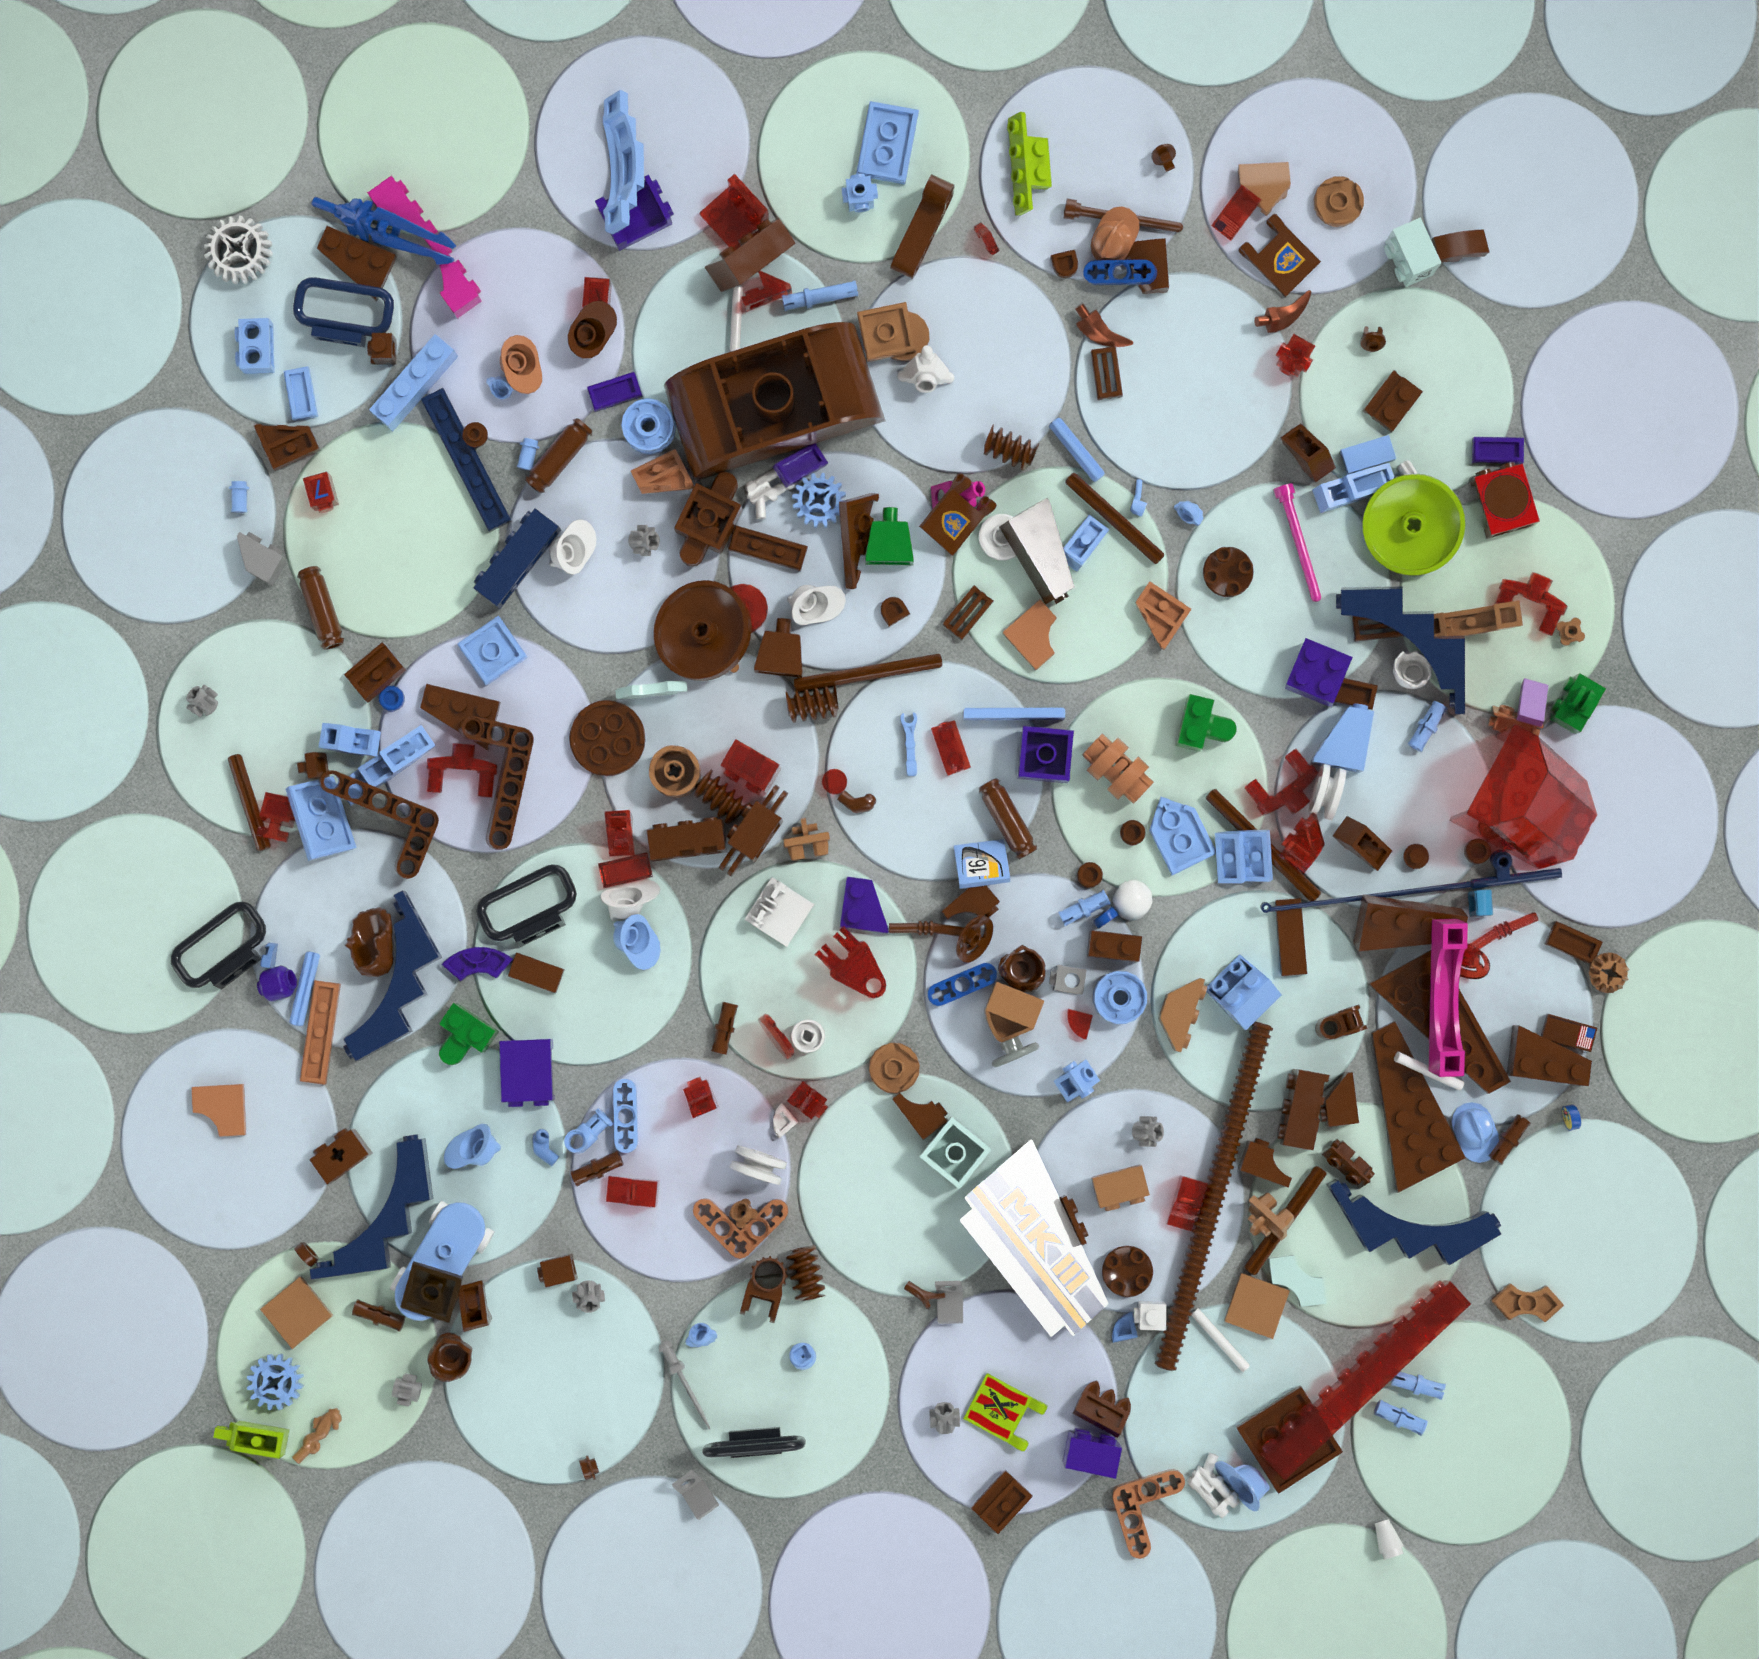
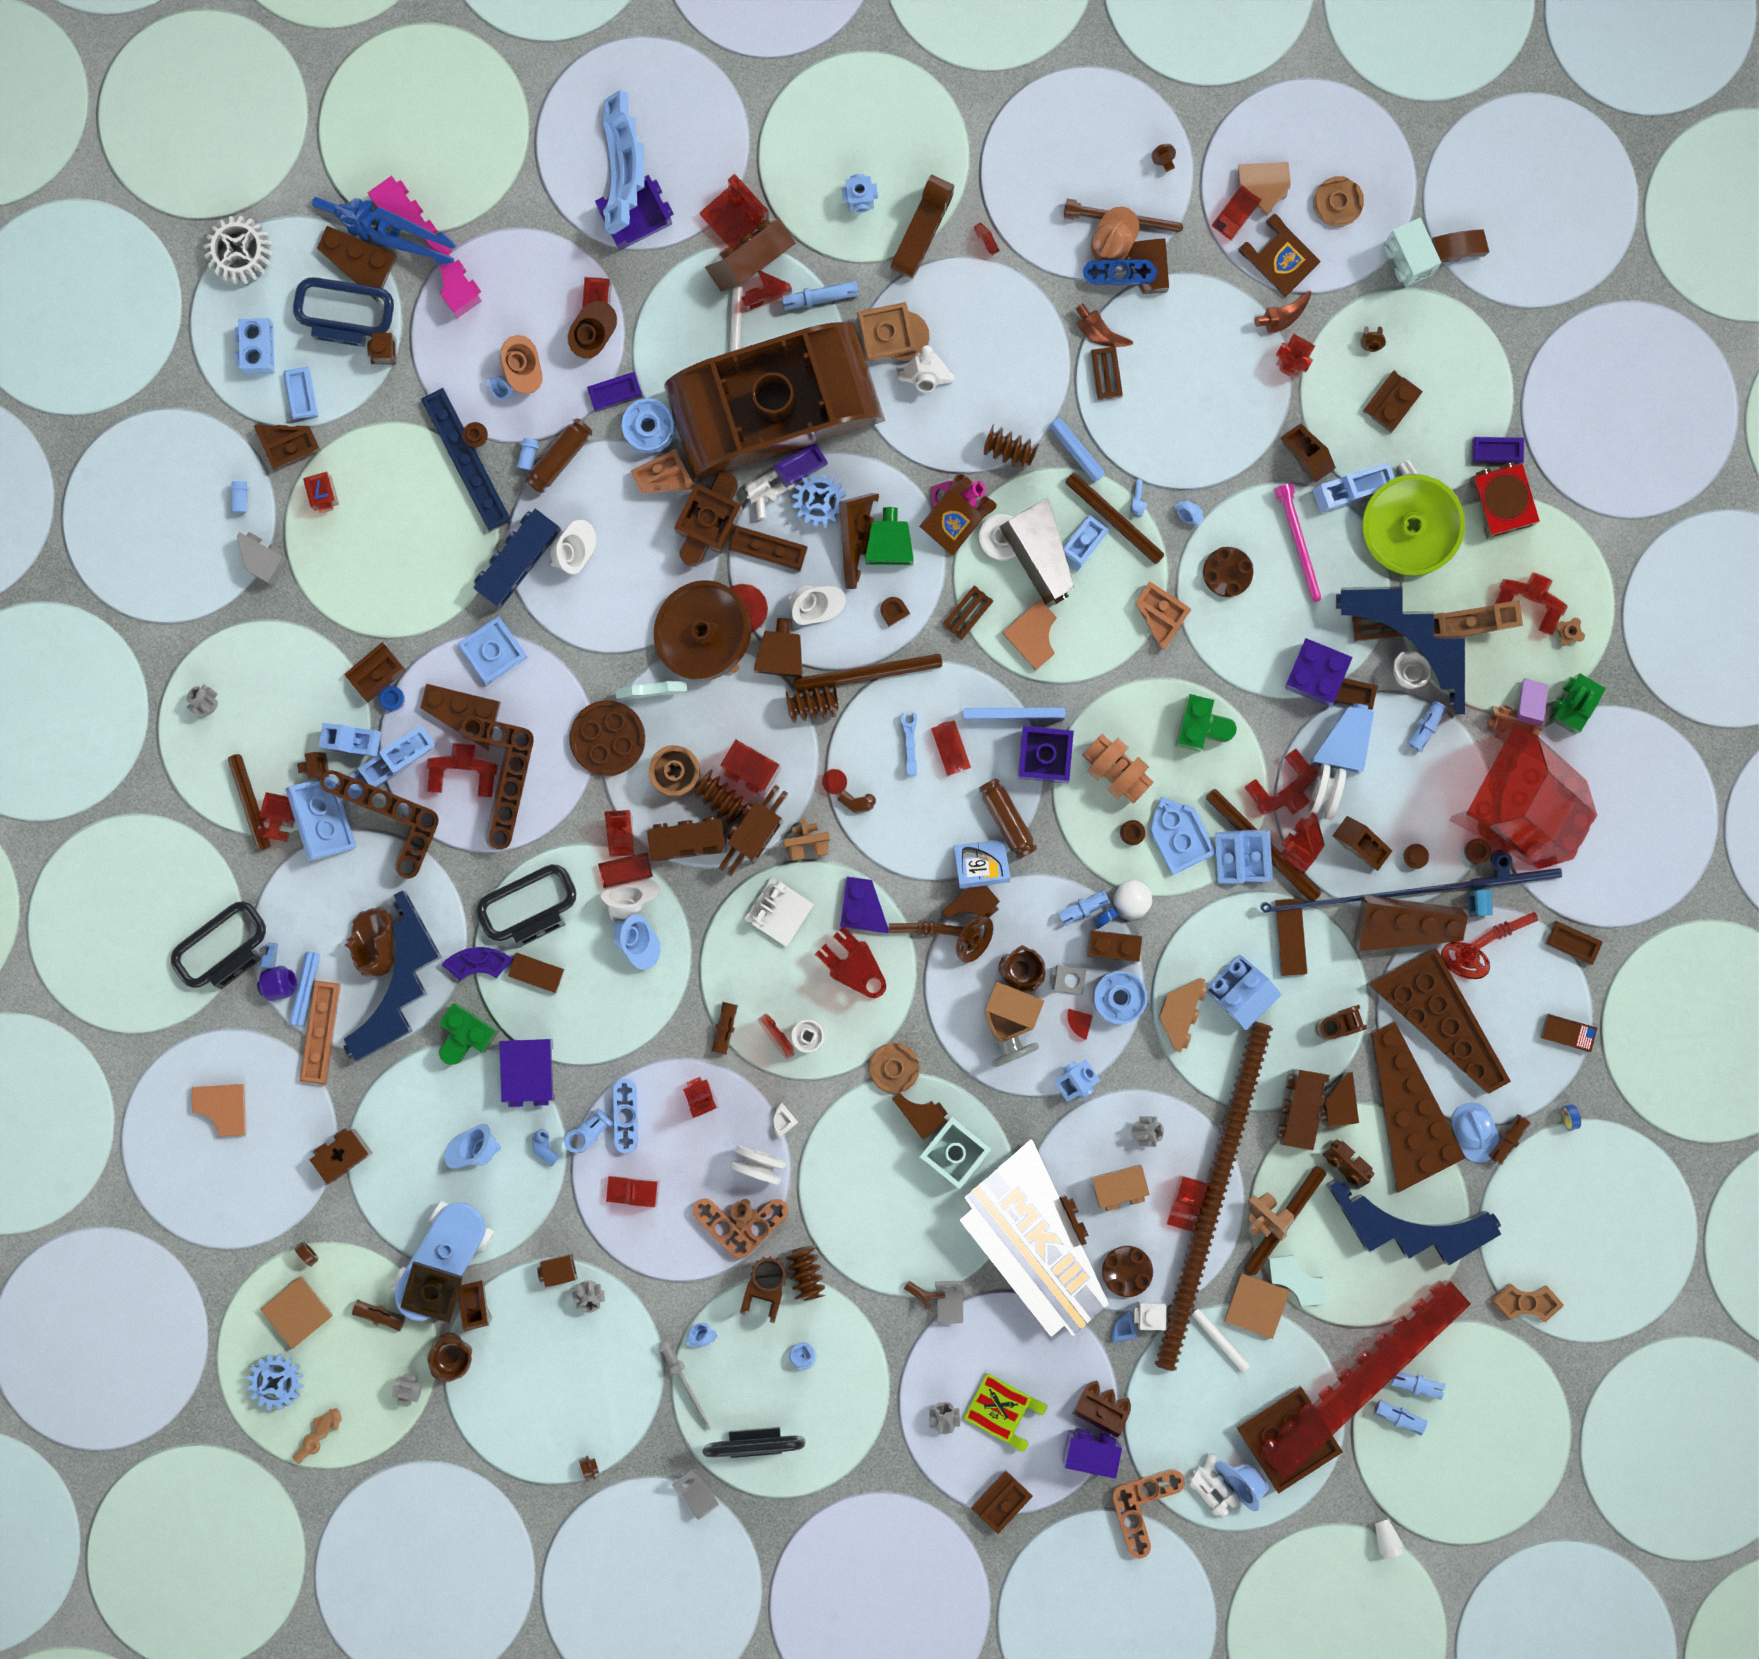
(254, 1438): lime hinge -> none
(320, 607): reddish brown axle -> none
(371, 1248): dark blue arch -> none
(413, 382): light blue brick -> none
(597, 1168): reddish brown pin -> none
(644, 540): light grey gear -> none
(808, 1100): clear red arch -> none
(887, 142): light blue tile -> none
(982, 983): blue beam -> none
(1028, 163): lime bracket -> none
(1065, 263): reddish brown tile -> none
(1089, 875): reddish brown tile -> none
(1259, 1161): reddish brown arch -> none
(1368, 454): light blue tile -> none
(1424, 1069): white bar -> none
(1447, 952): dark pink arch -> none
(1544, 1060): reddish brown wedge -> none
(1599, 978): medium nougat gear -> none

